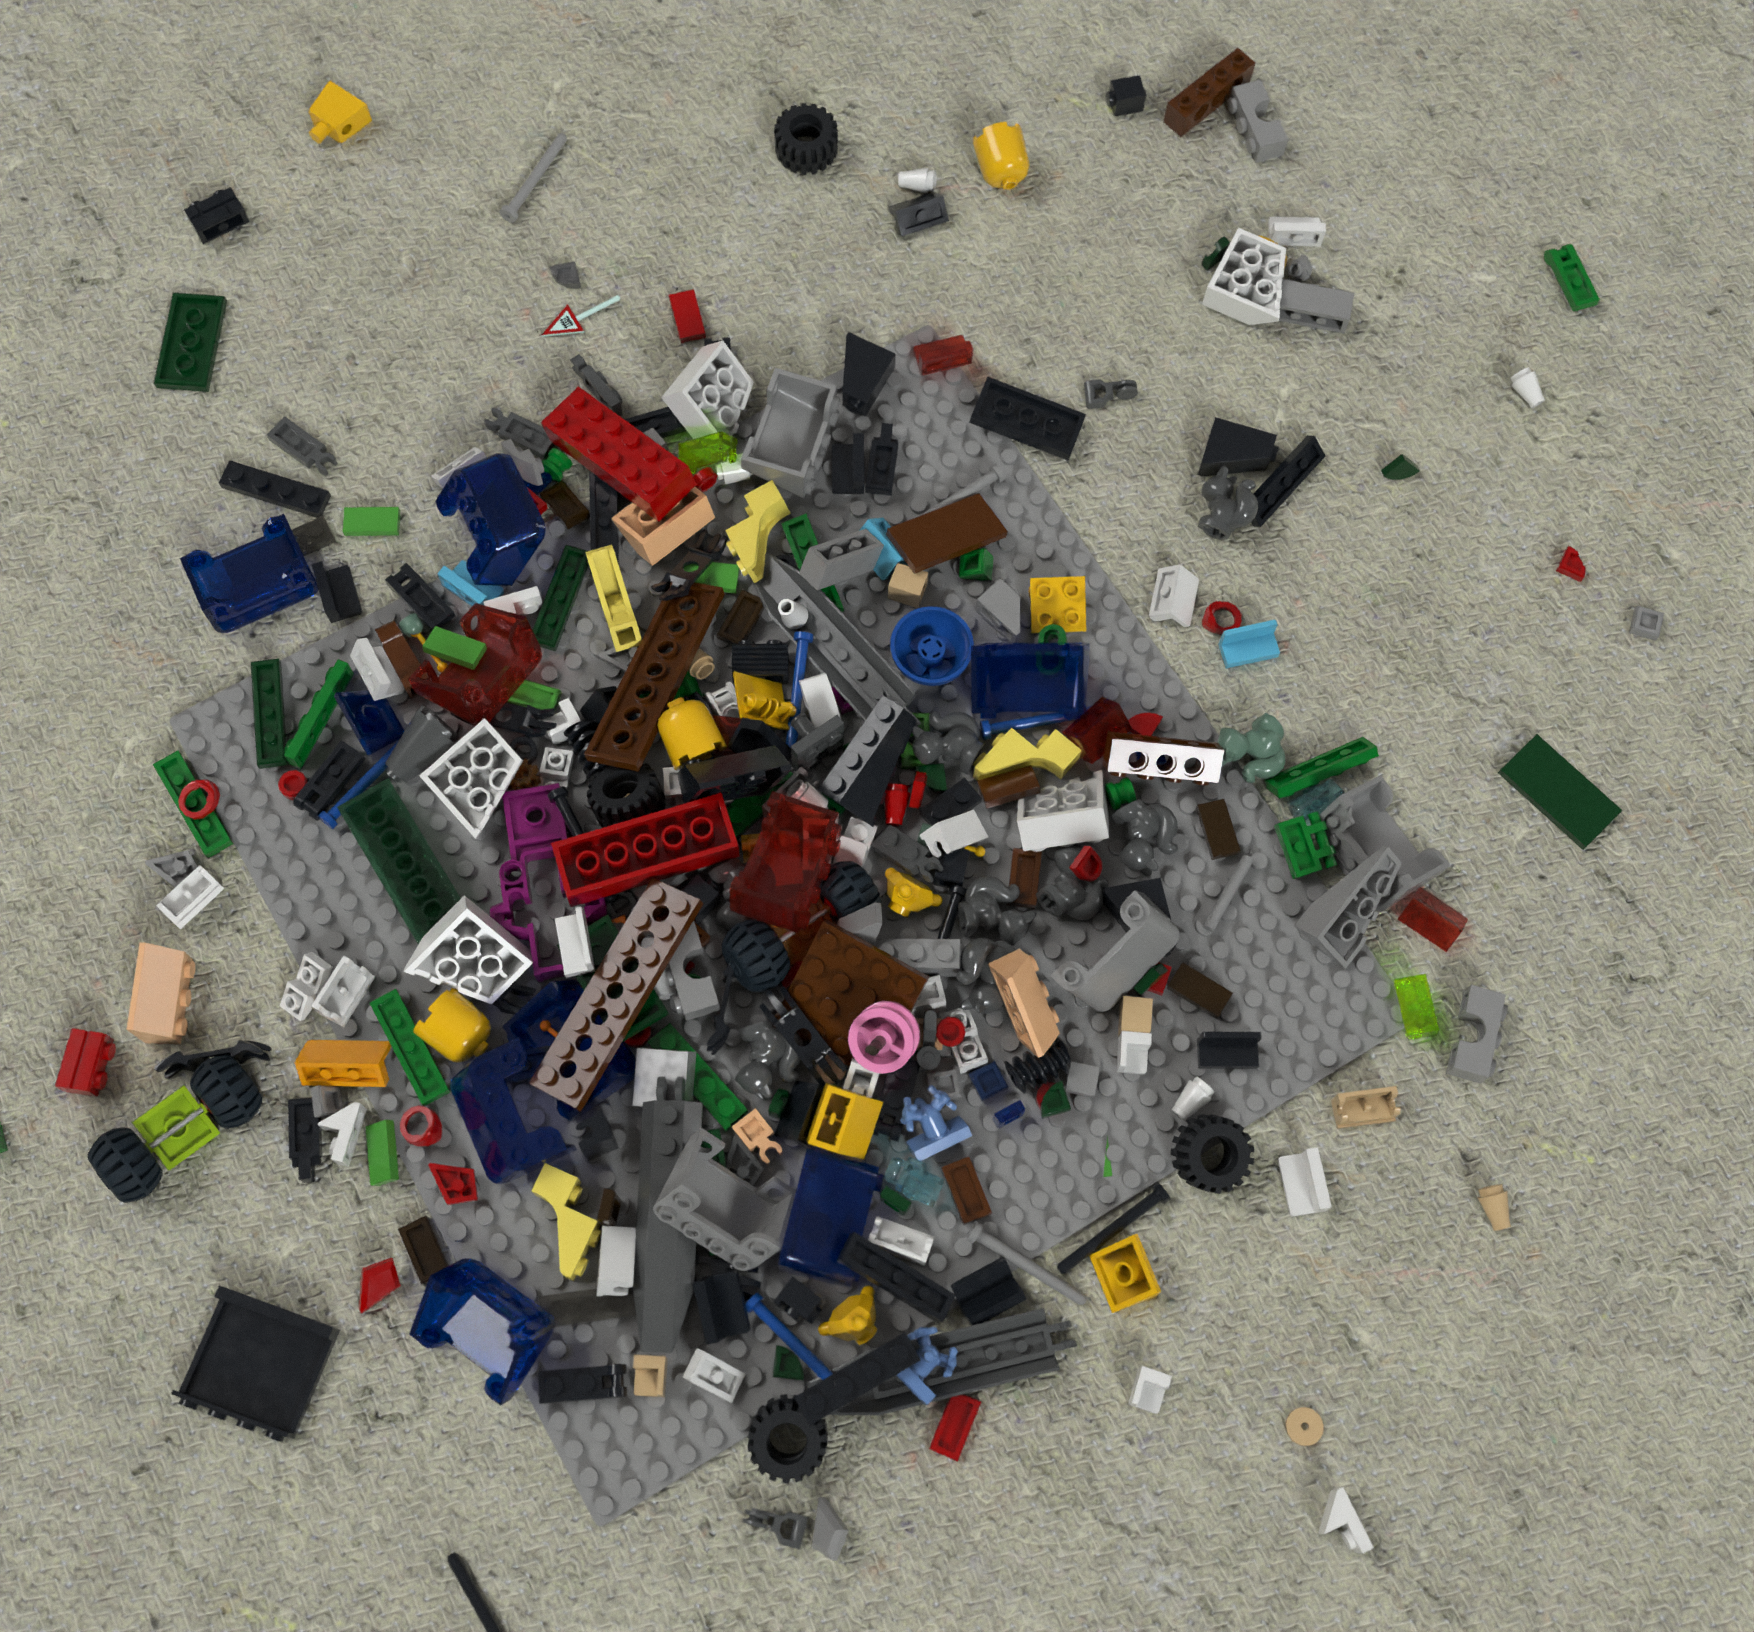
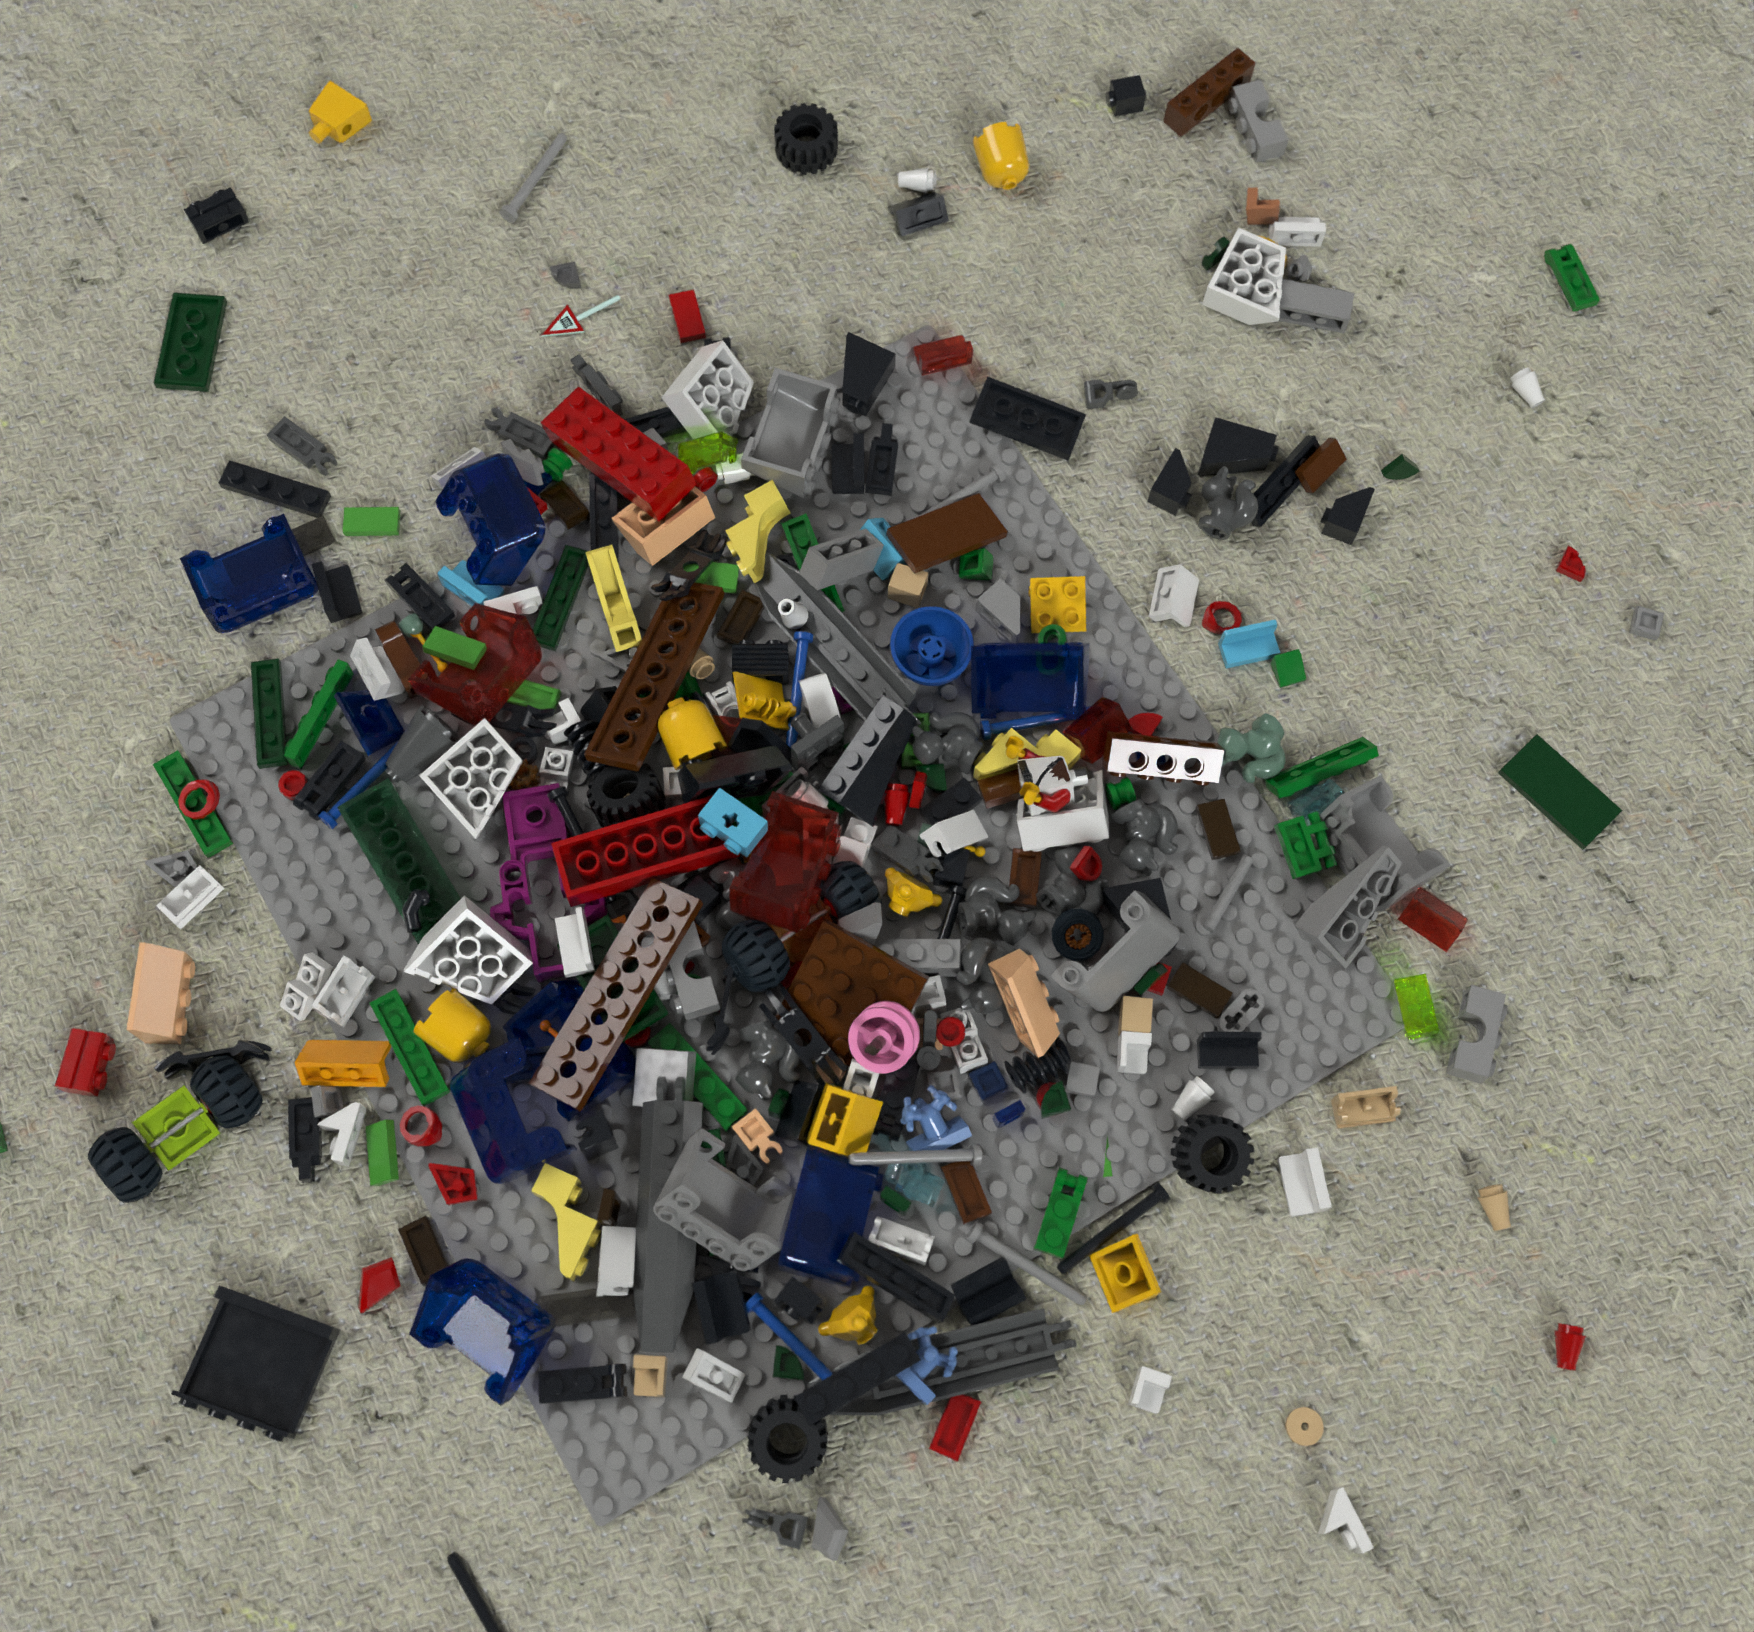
(411, 907): none -> black arm
(726, 809): none -> medium azure brick
(973, 1154): none -> light grey bar
(1044, 780): none -> torso
(1060, 1214): none -> green plate
(1090, 941): none -> black bush
(1172, 485): none -> black slope
(1235, 1009): none -> light grey beam
(1261, 211): none -> nougat panel
(1288, 668): none -> green slope
(1321, 465): none -> reddish brown tile
(1346, 515): none -> black slope
(1569, 1343): none -> red cone

